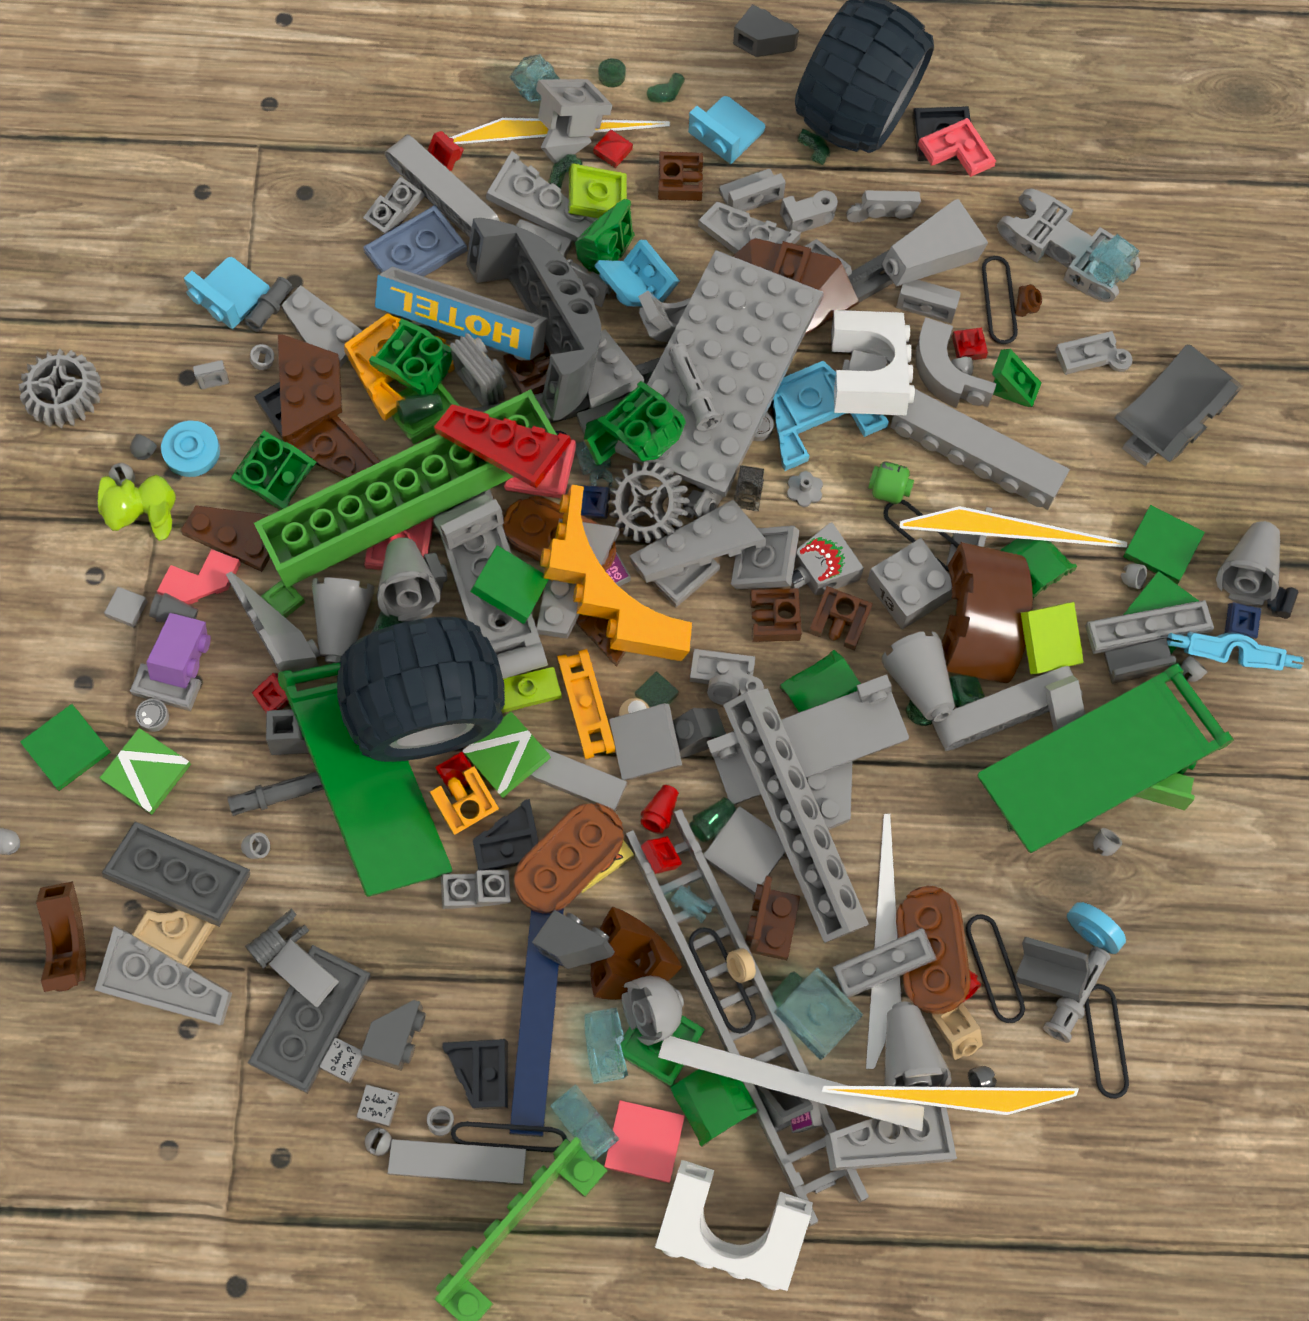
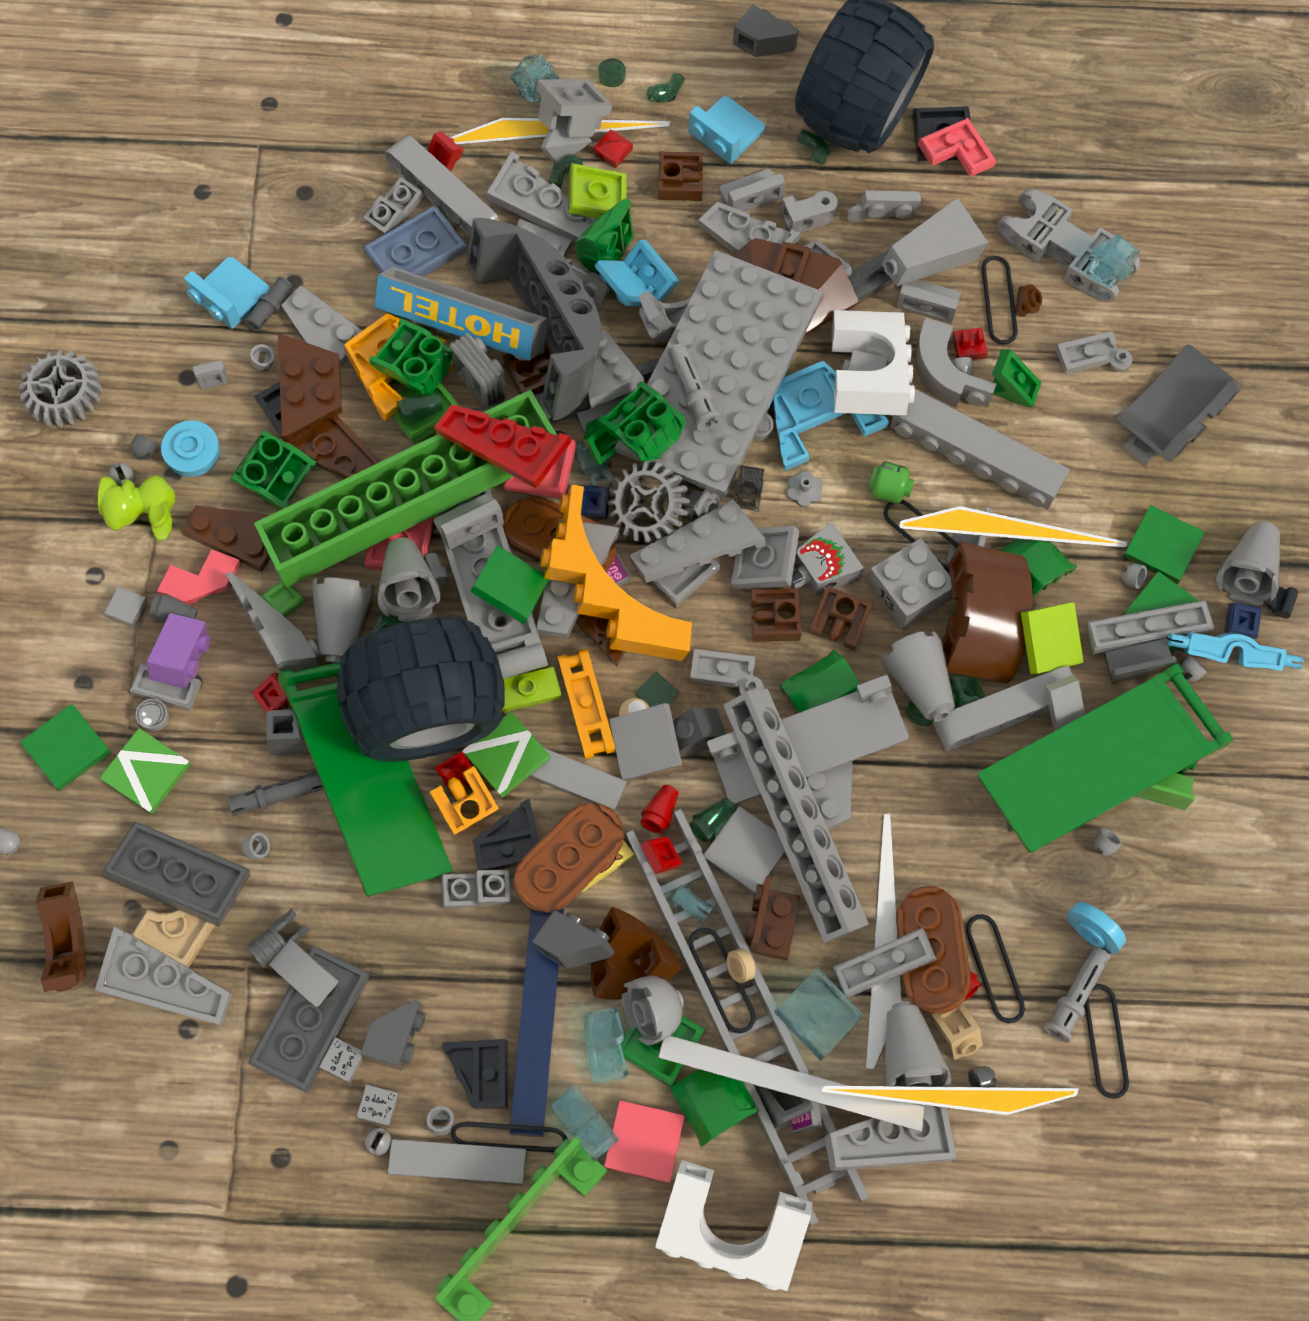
(723, 689): light grey tile -> none
(789, 984): clear green tile -> none
(1053, 969): dark grey panel -> none

